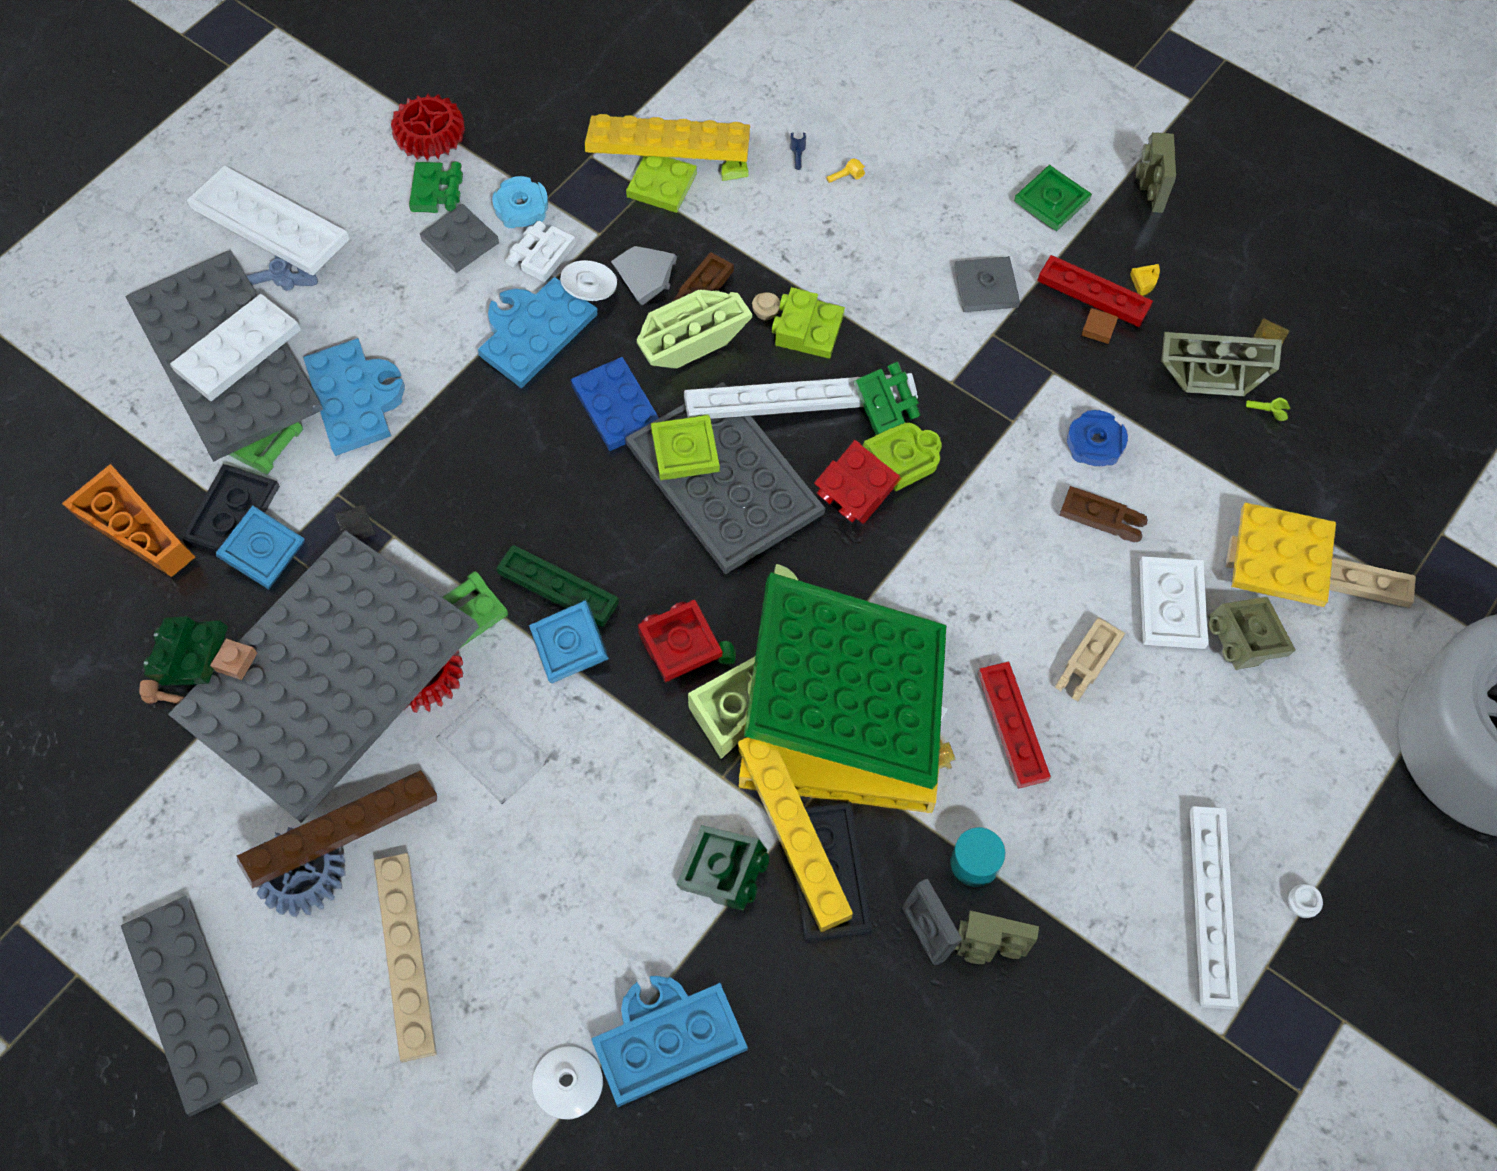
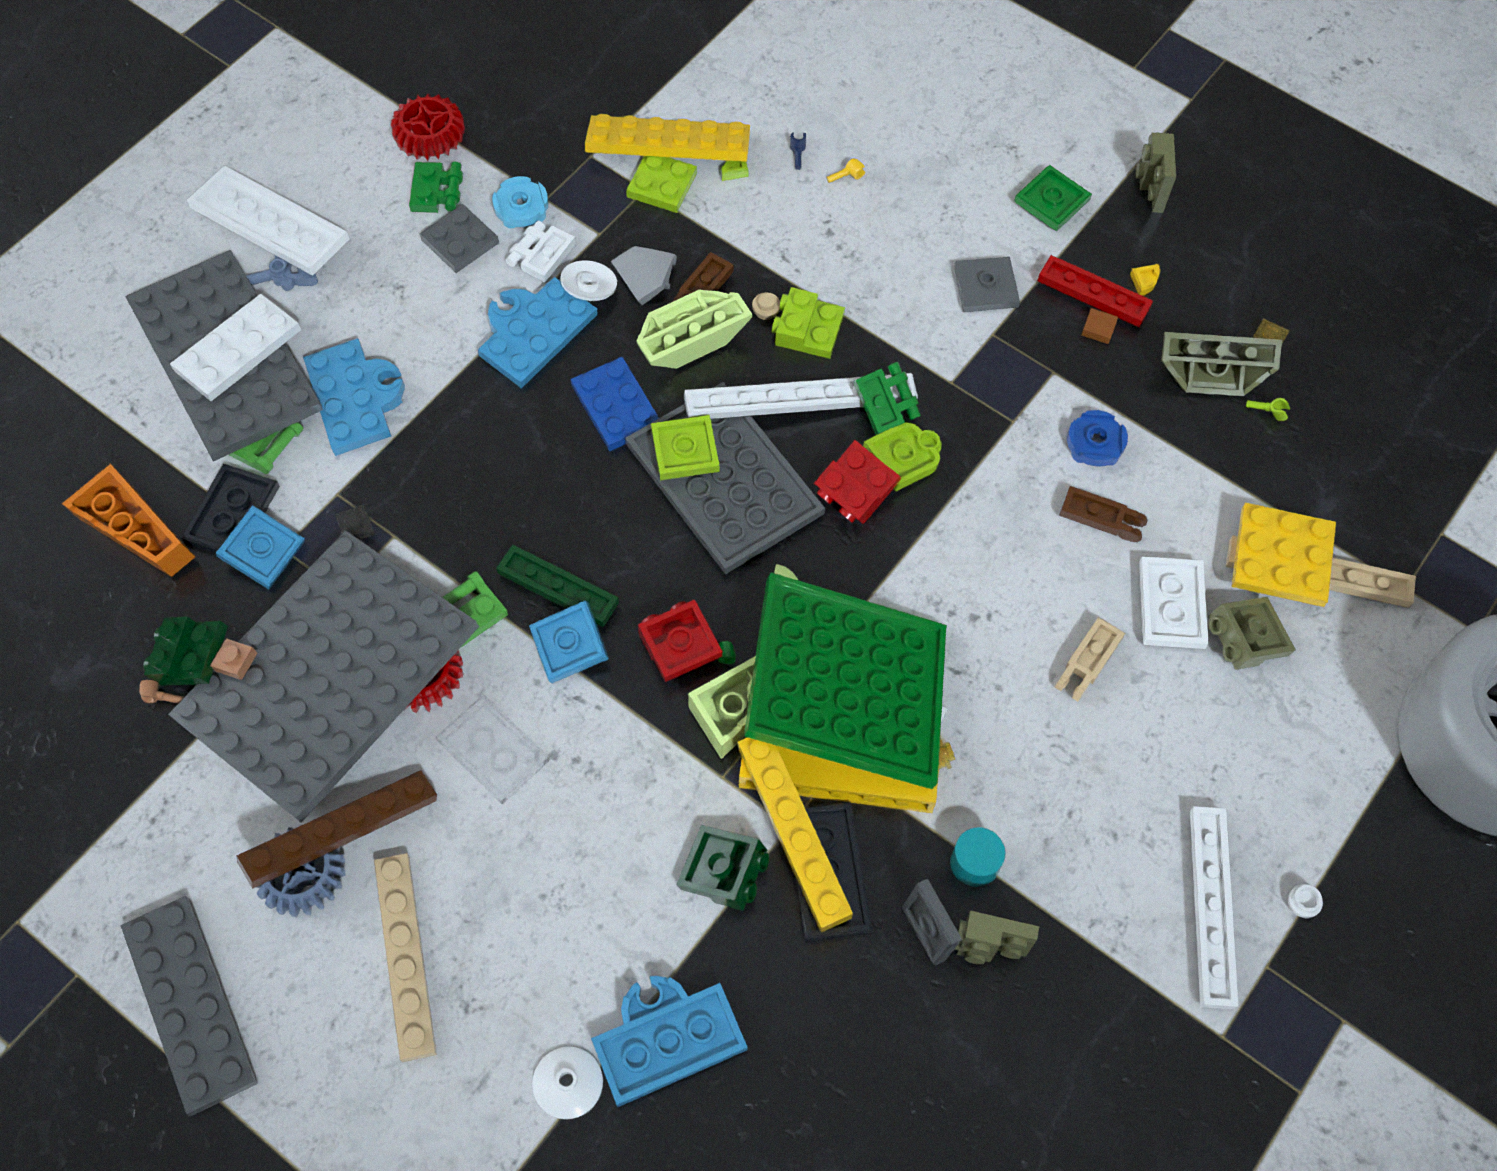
(1014, 725): red plate -> none

